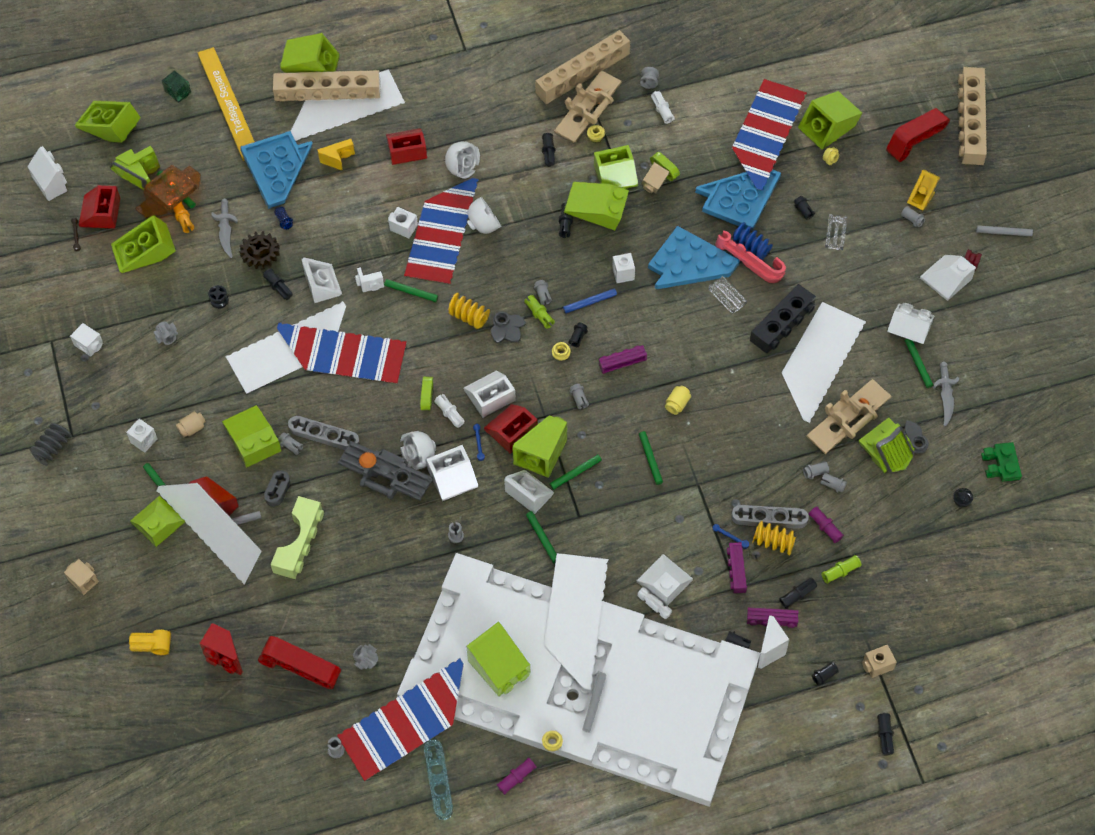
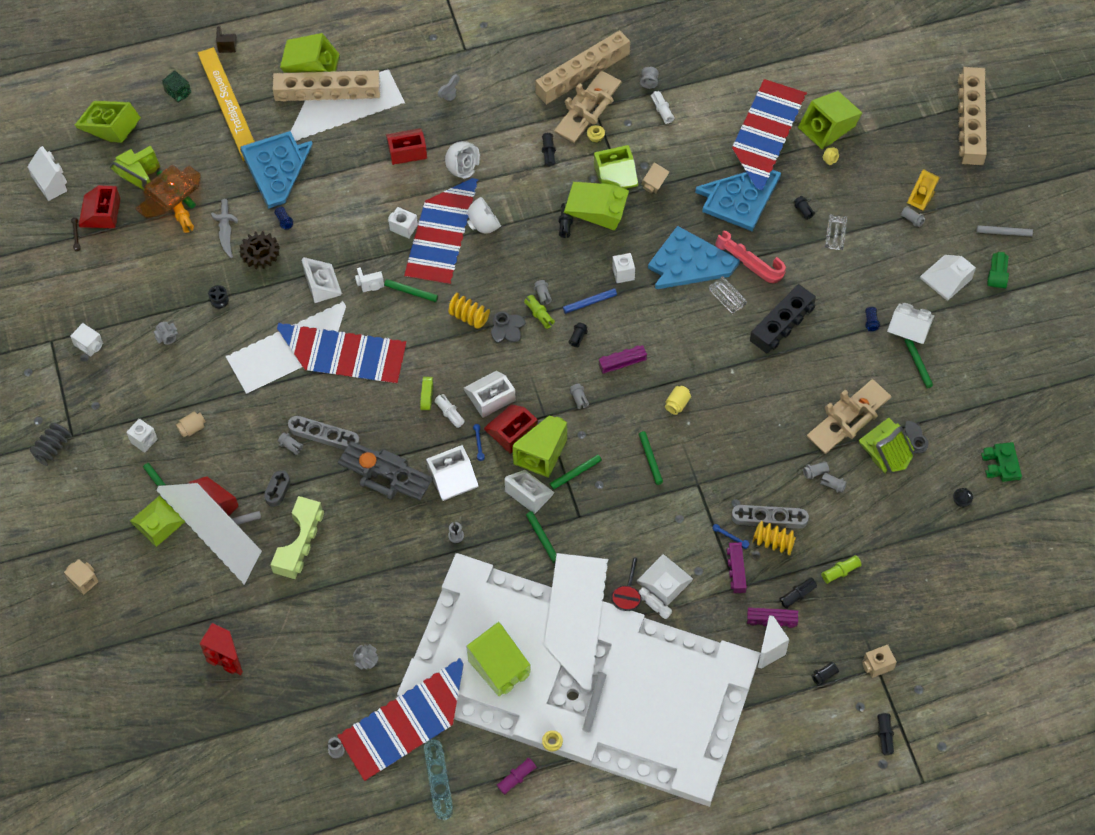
(143, 245): lime slope -> none
(155, 642): yellow piece -> none
(225, 42): none -> dark brown panel
(252, 436): lime slope -> none
(277, 284): black axle -> none
(299, 662): red beam -> none
(332, 154): yellow slope -> none
(417, 449): white cylinder -> none
(448, 91): none -> light grey piece
(561, 346): light yellow plate -> none
(626, 597): none -> piece
(664, 162): lime beam -> none
(737, 640): black pin -> none
(751, 242): blue piece -> none
(820, 356): white sticker -> none
(826, 524): magenta pin -> none
(872, 320): none -> clear blue pin
(915, 132): red beam -> none
(946, 394): light grey piece -> none
(973, 258): dark red wheel -> none
(998, 274): none -> green piece

